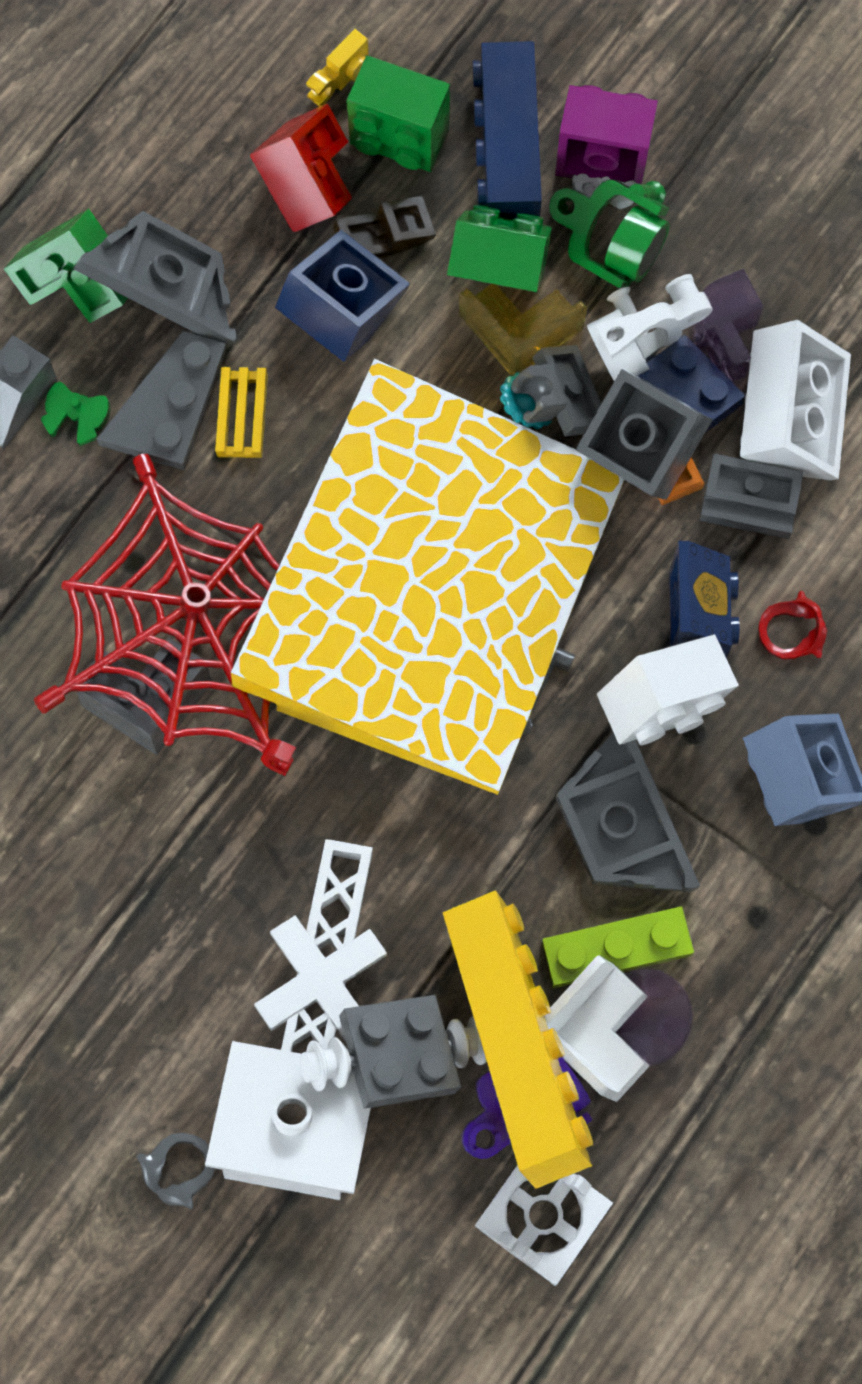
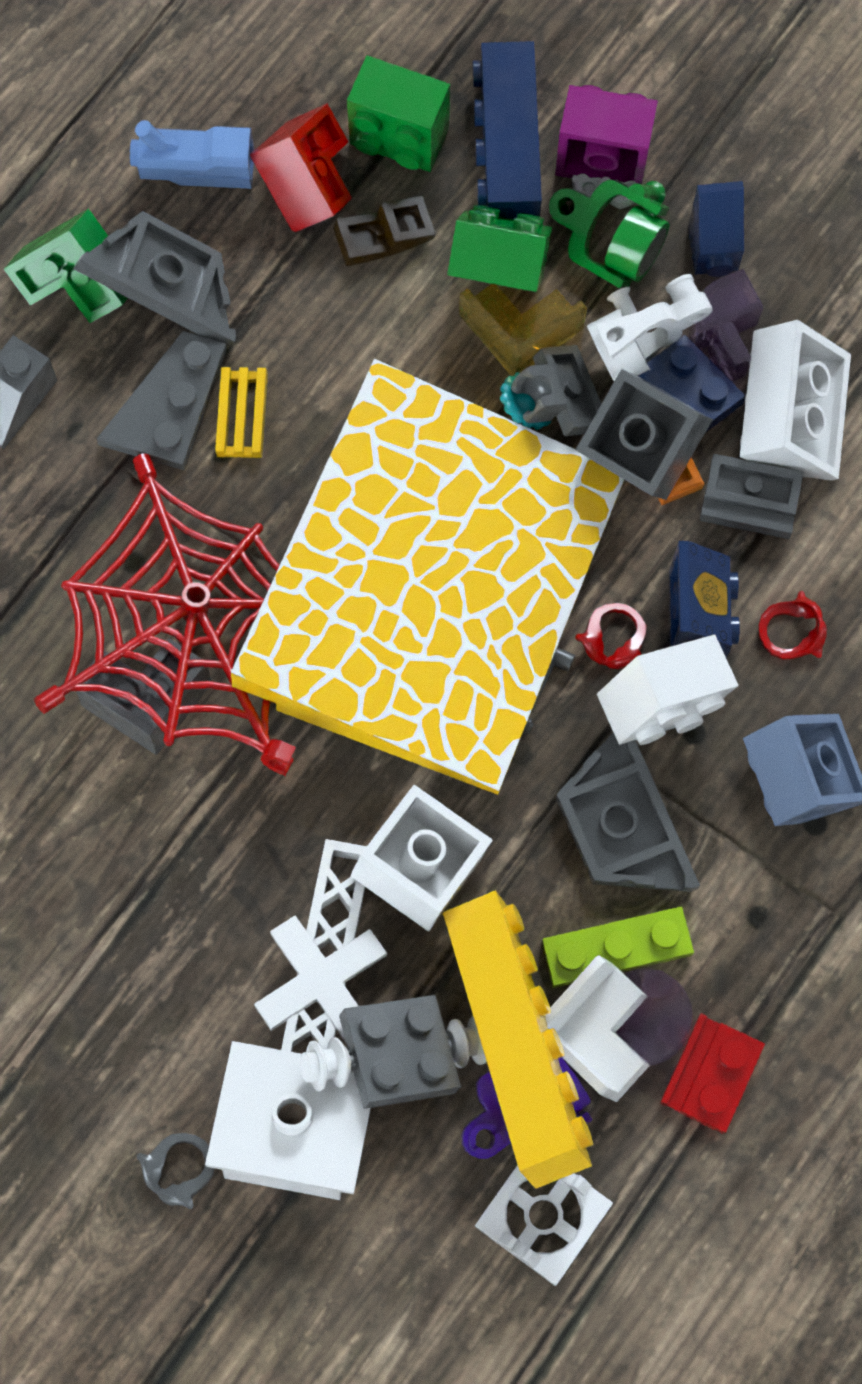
(90, 412): green piece -> none
(194, 156): none -> medium blue piece
(340, 68): yellow plate -> none
(341, 295): dark blue slope -> none
(421, 857): none -> white brick
(593, 643): none -> red piece
(712, 1073): none -> red plate
(717, 228): none -> dark blue slope

